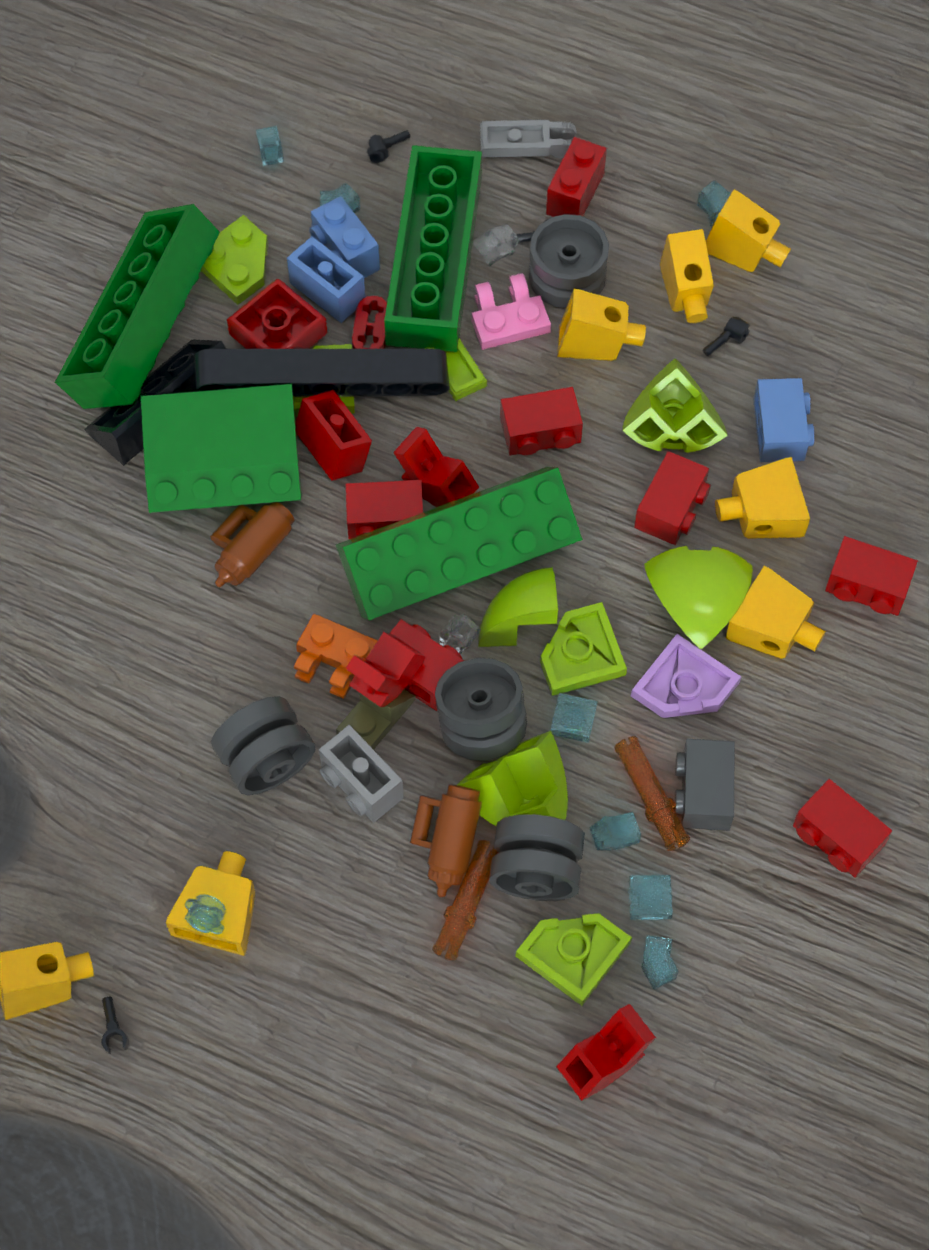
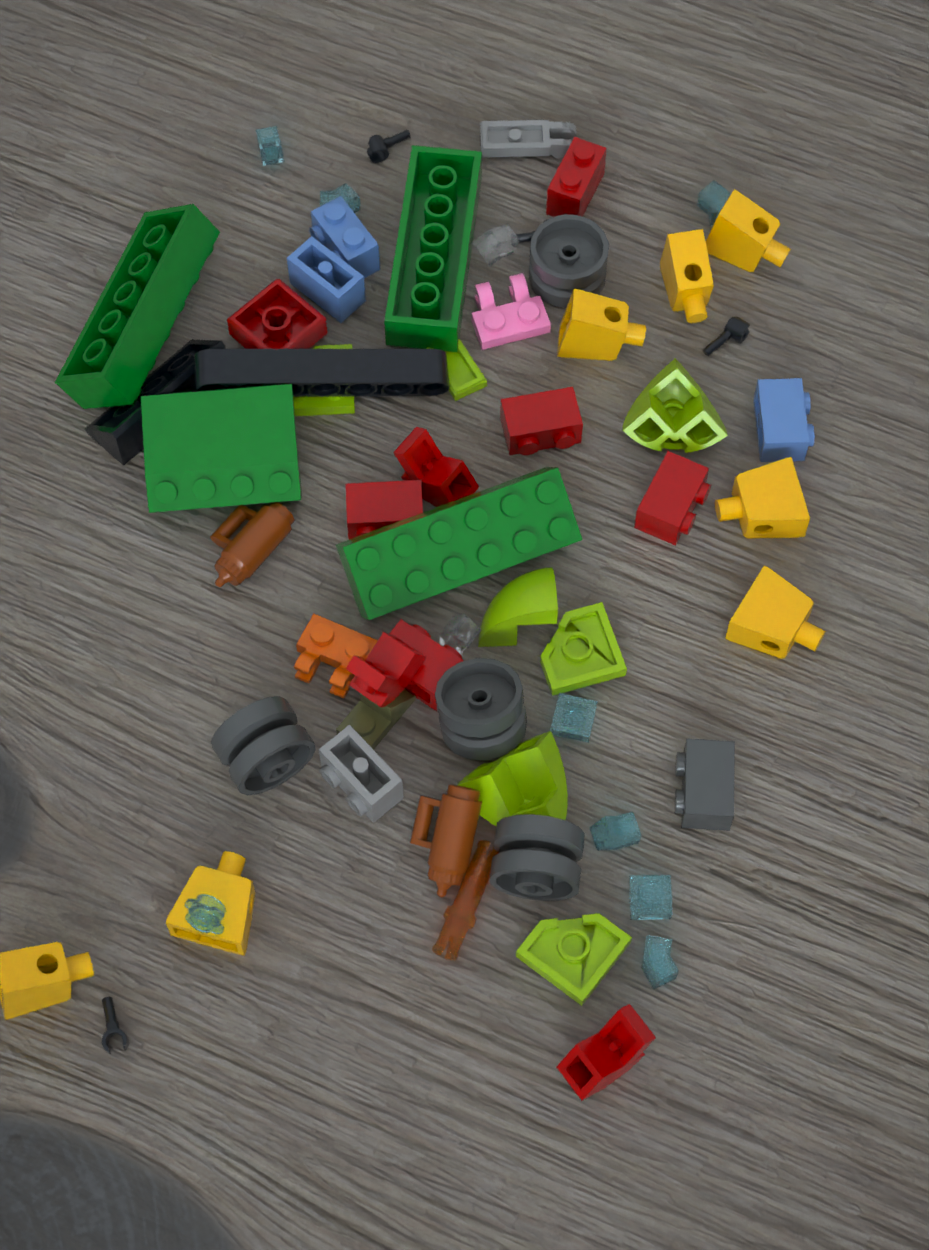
(238, 260): lime plate -> none
(332, 435): red brick -> none
(363, 327): red beam -> none
(658, 806): clear orange pin -> none
(685, 682): lavender plate -> none
(700, 588): lime brick -> none
(841, 828): red brick -> none
(871, 576): red brick -> none

